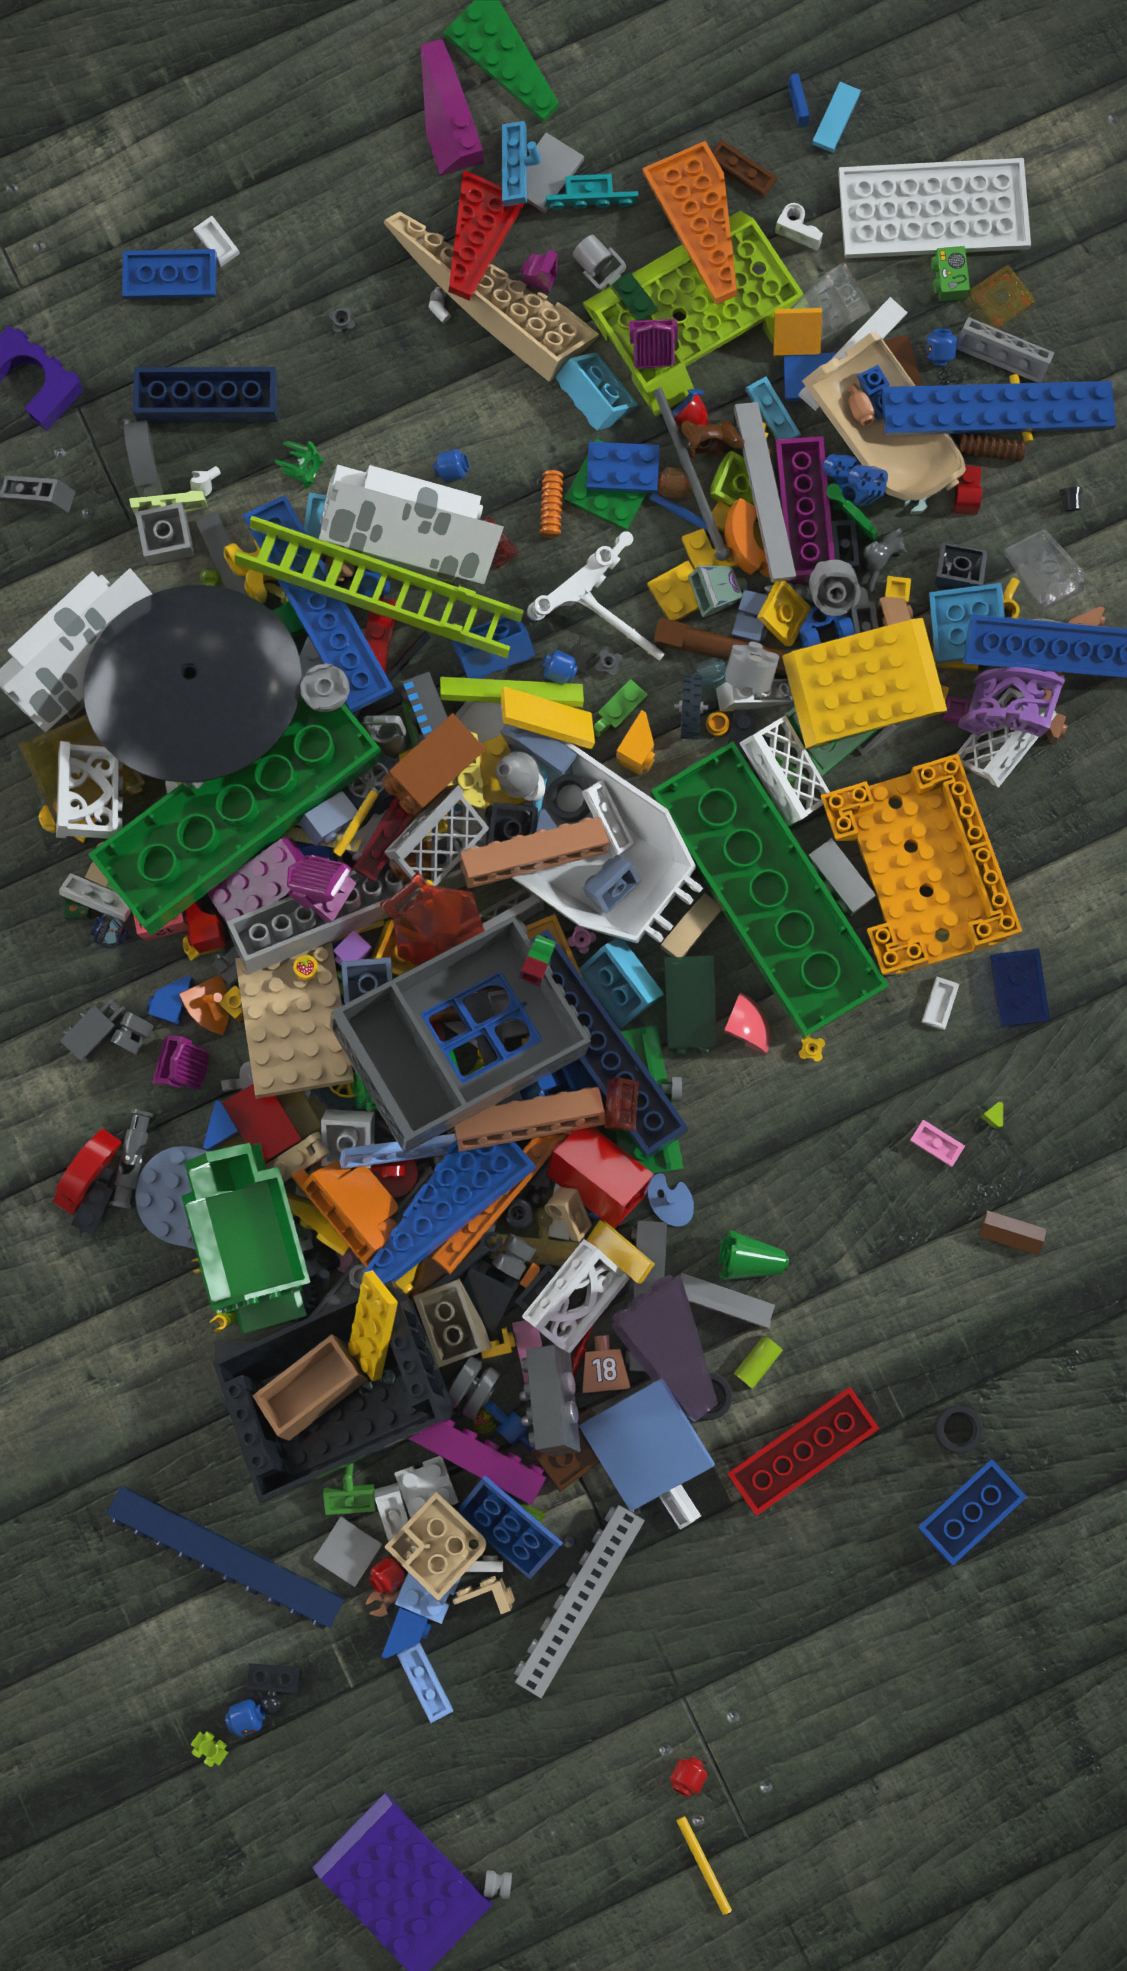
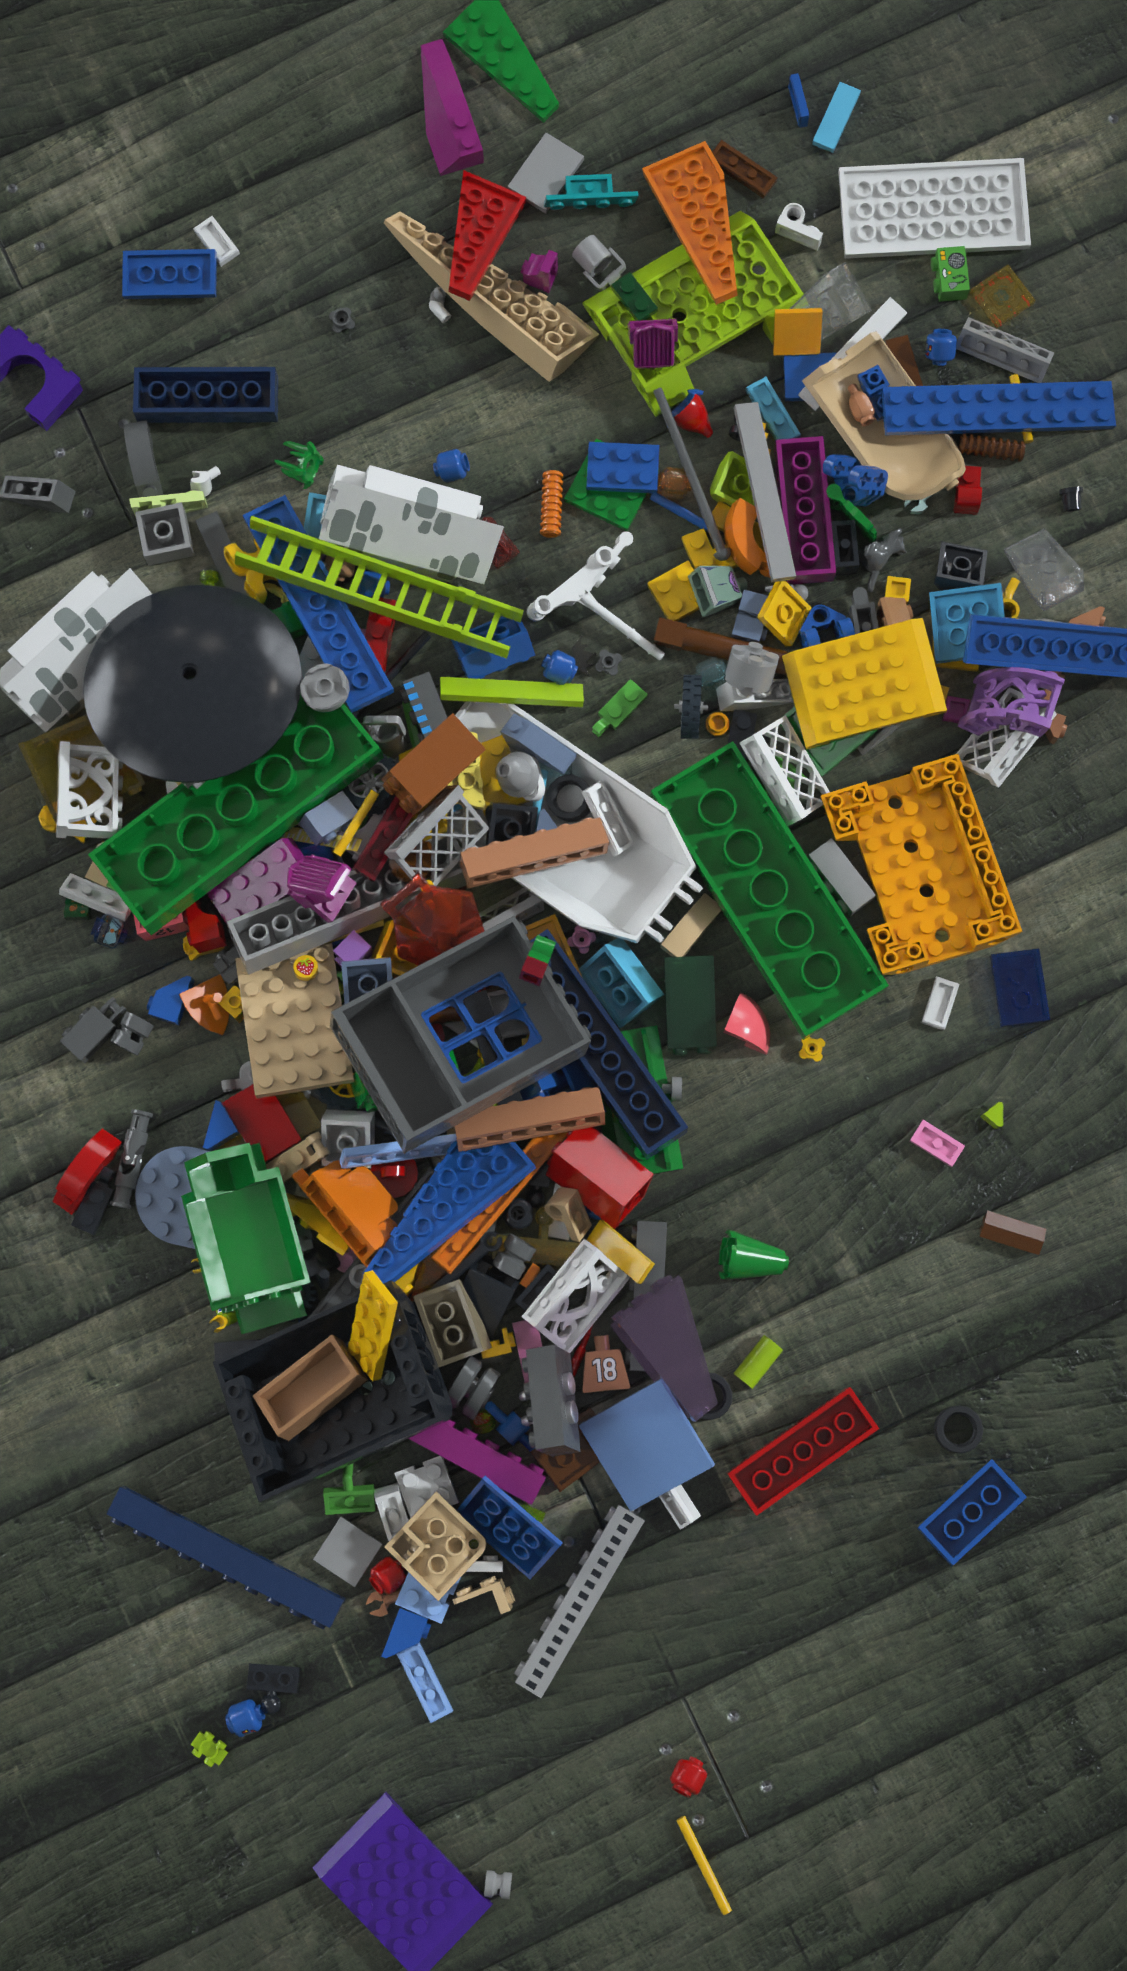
(181, 1064): magenta piece -> none
(516, 162): dark azure plate -> none
(547, 718): yellow tile -> none
(595, 390): medium azure slope -> none
(611, 883): sand blue slope -> none
(621, 1104): clear red slope -> none
(637, 747): light orange slope -> none
(675, 1206): medium blue piece -> none
(711, 437): reddish brown hair -> none
(728, 1301): light grey fence -> none
(834, 587): light grey brick -> none

